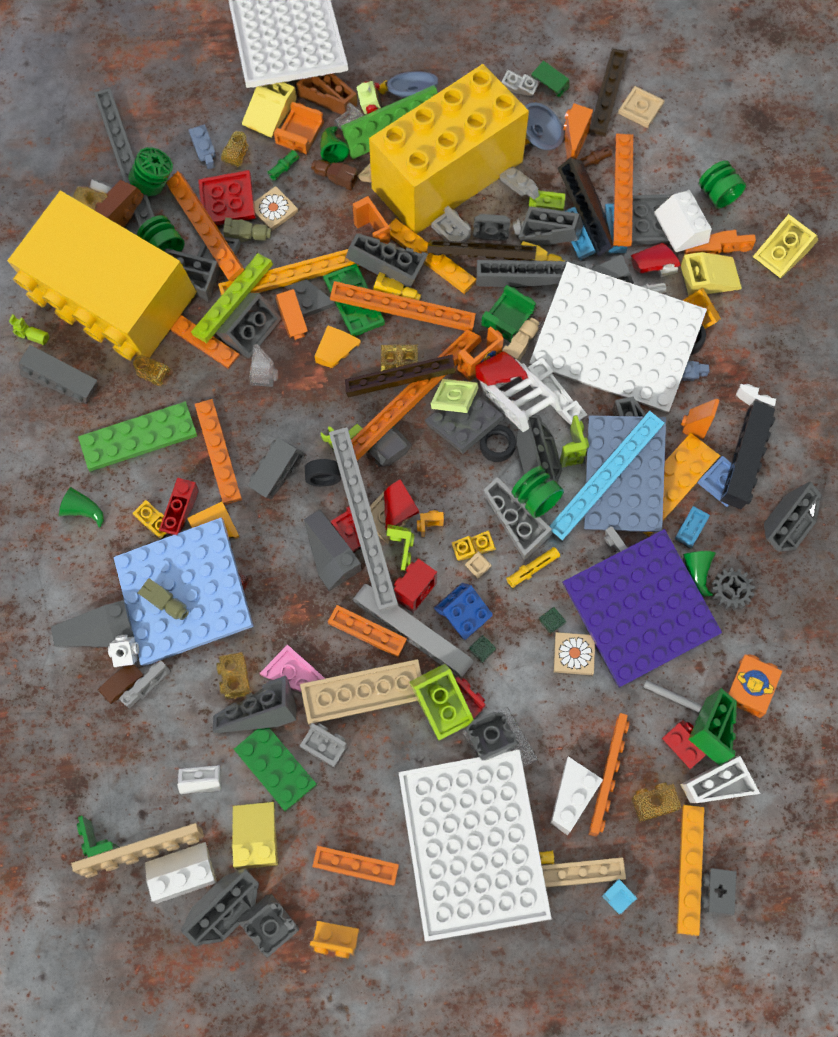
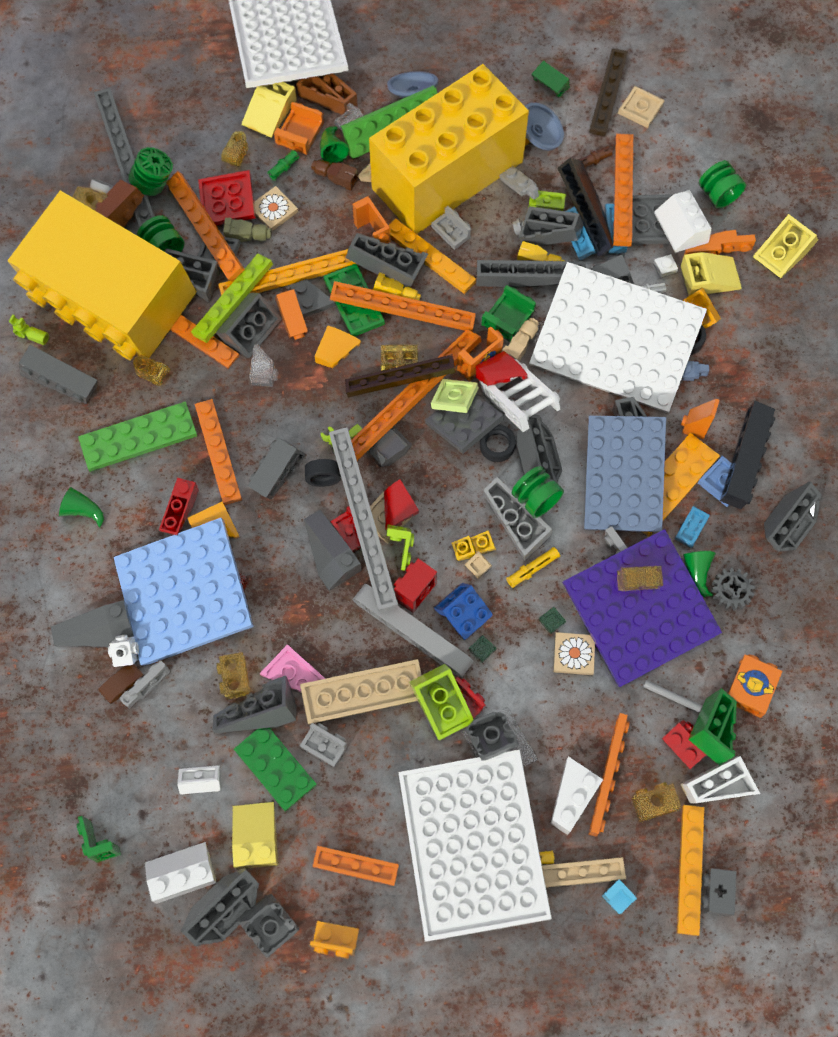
(130, 853): tan plate -> none
(150, 518): yellow slope -> none
(163, 600): olive piece -> none
(203, 145): sand blue hinge -> none
(367, 631): orange plate -> none
(370, 96): yellowish green torso -> none
(429, 519): light orange bracket -> none
(475, 249): dark brown plate -> none
(491, 227): dark grey slope -> none
(519, 85): white slope -> none
(568, 407): white slope -> none
(575, 452): lime bracket -> none
(576, 129): orange slope -> none
(606, 475): medium azure plate -> none
(639, 578): none -> clear yellow brick
(654, 258): red slope -> none
(750, 394): white slope -> none

